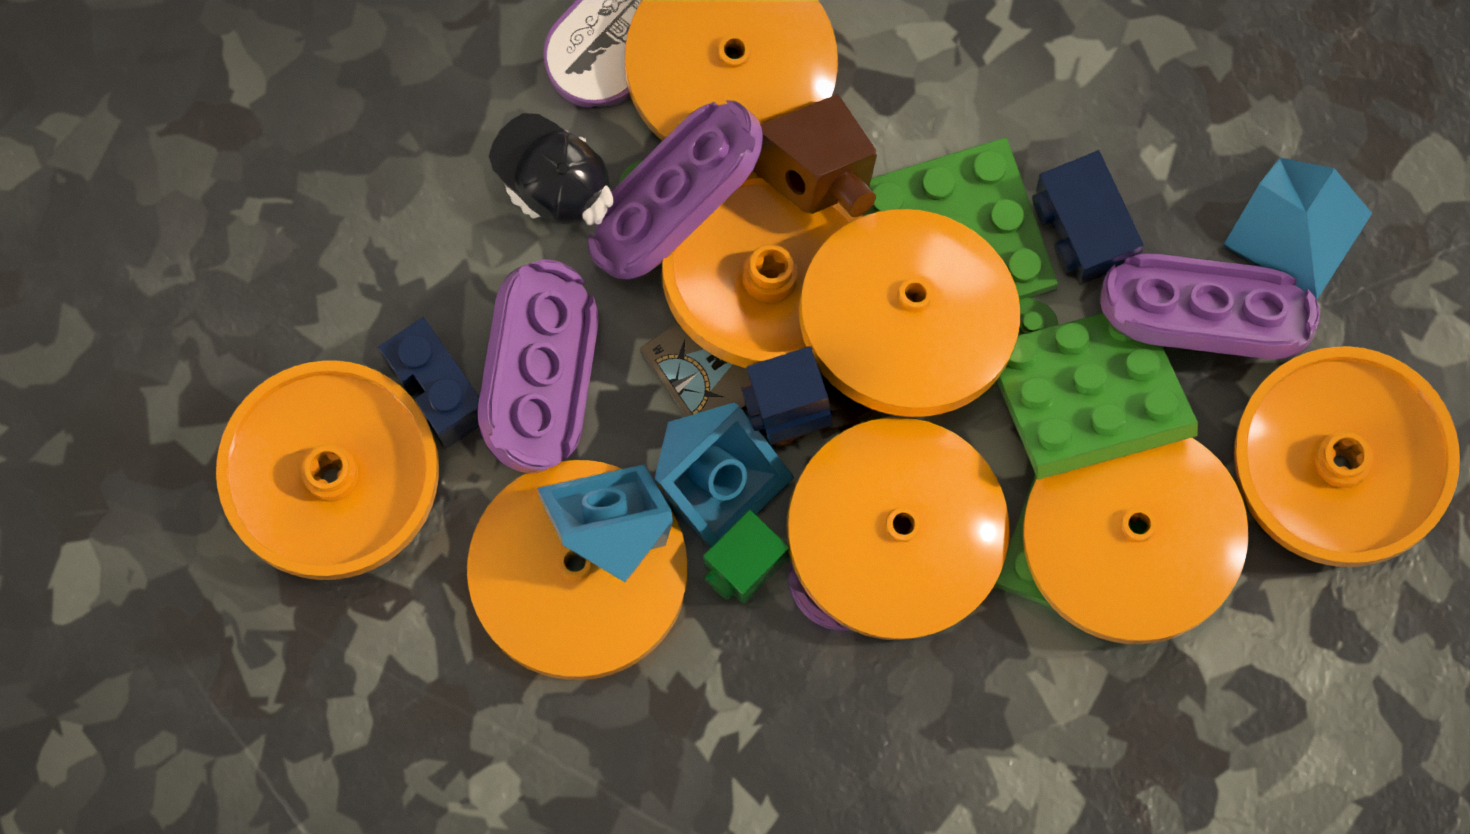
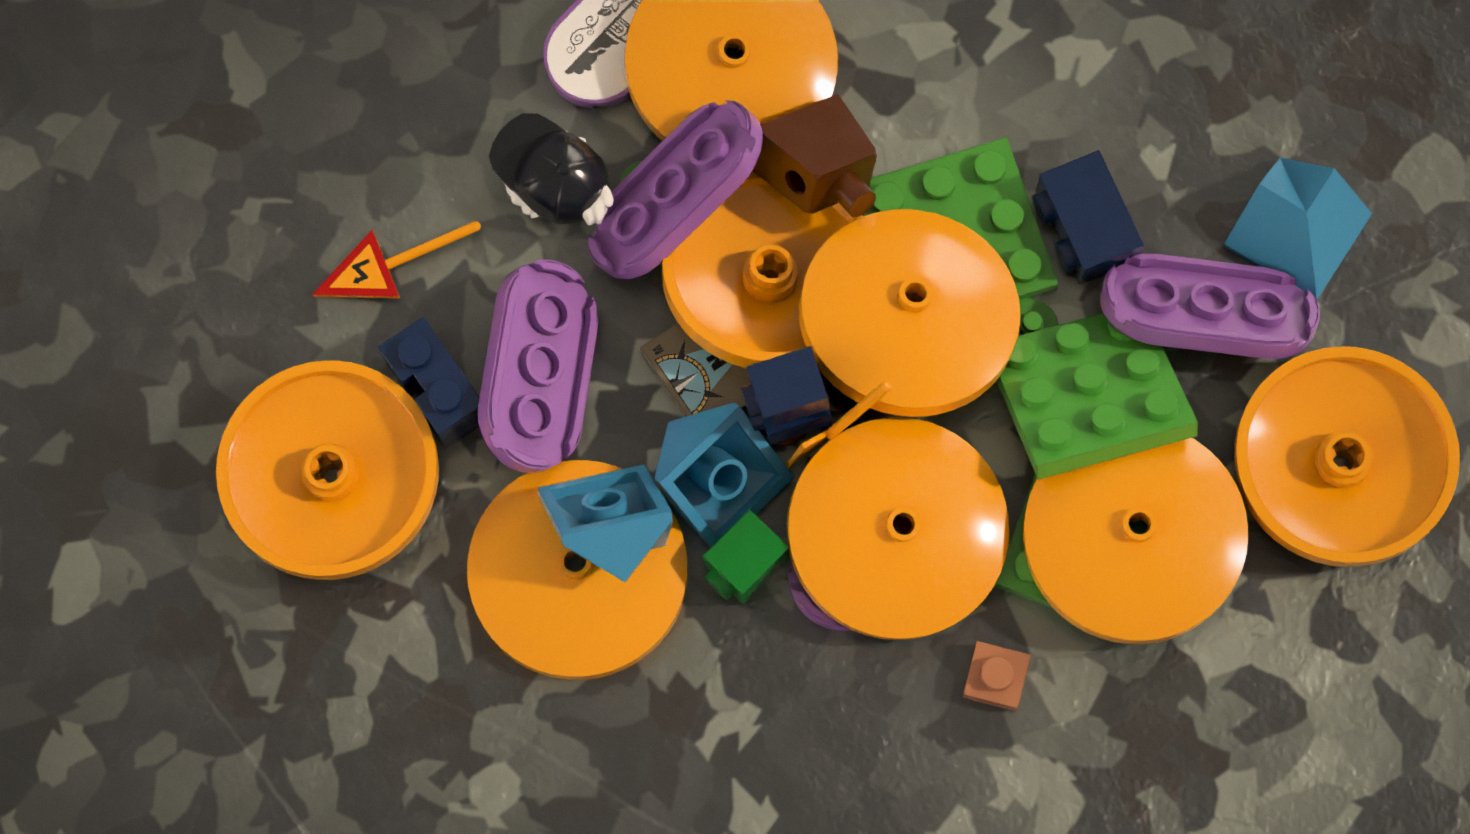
(367, 273): none -> piece
(814, 443): none -> light orange piece
(996, 676): none -> nougat plate

